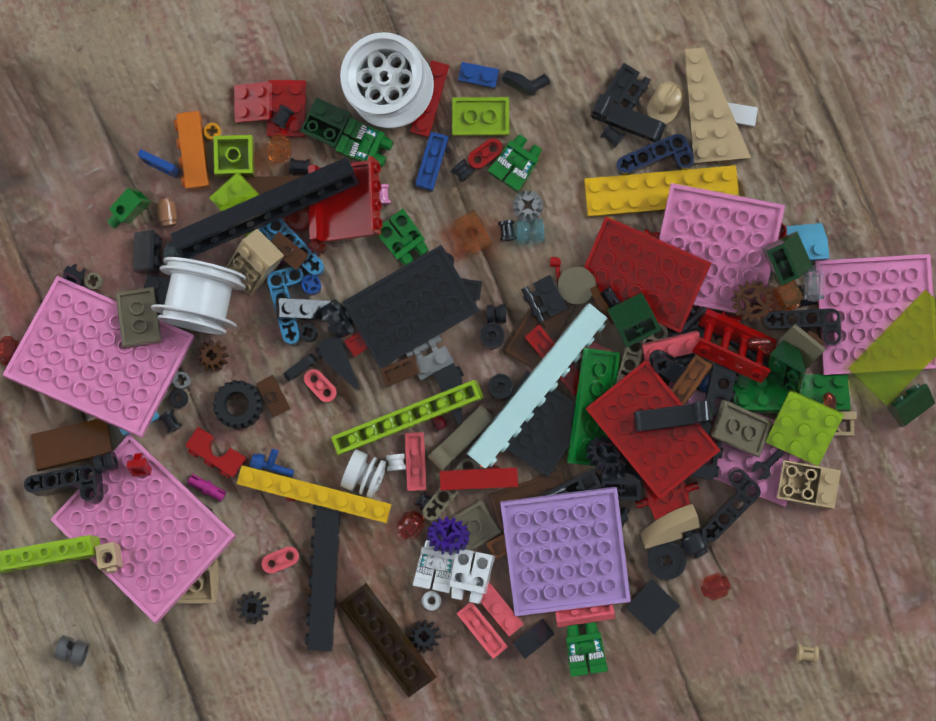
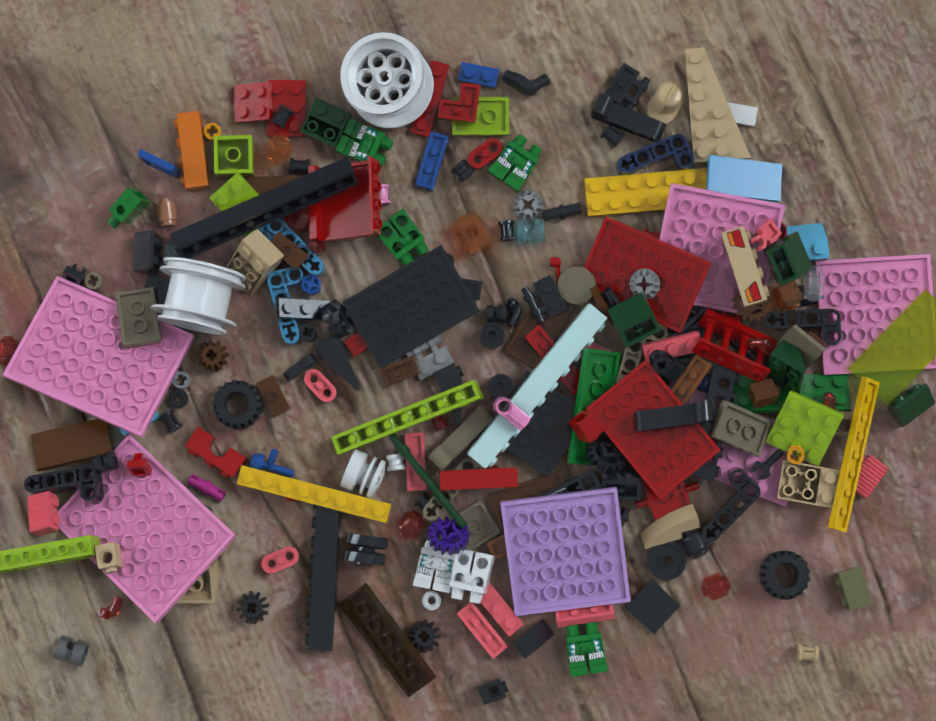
(43, 513): none -> coral brick
(111, 611): none -> clear red arm
(365, 551): none -> black wheel
(404, 451): none -> dark green bar
(463, 110): none -> red plate
(487, 696): none -> black brick
(512, 413): none -> bright pink piece
(514, 310): none -> black arm
(562, 211): none -> black pin
(586, 426): none -> red brick
(651, 278): none -> light grey gear
(744, 178): none -> tile
(744, 267): none -> tan brick
(763, 393): none -> reddish brown brick
(767, 234): none -> coral plate
(790, 451): none -> light orange bush
(801, 575): none -> black tyre
(853, 454): none -> yellow plate
(853, 588): none -> olive brick
(870, 475): none -> coral brick

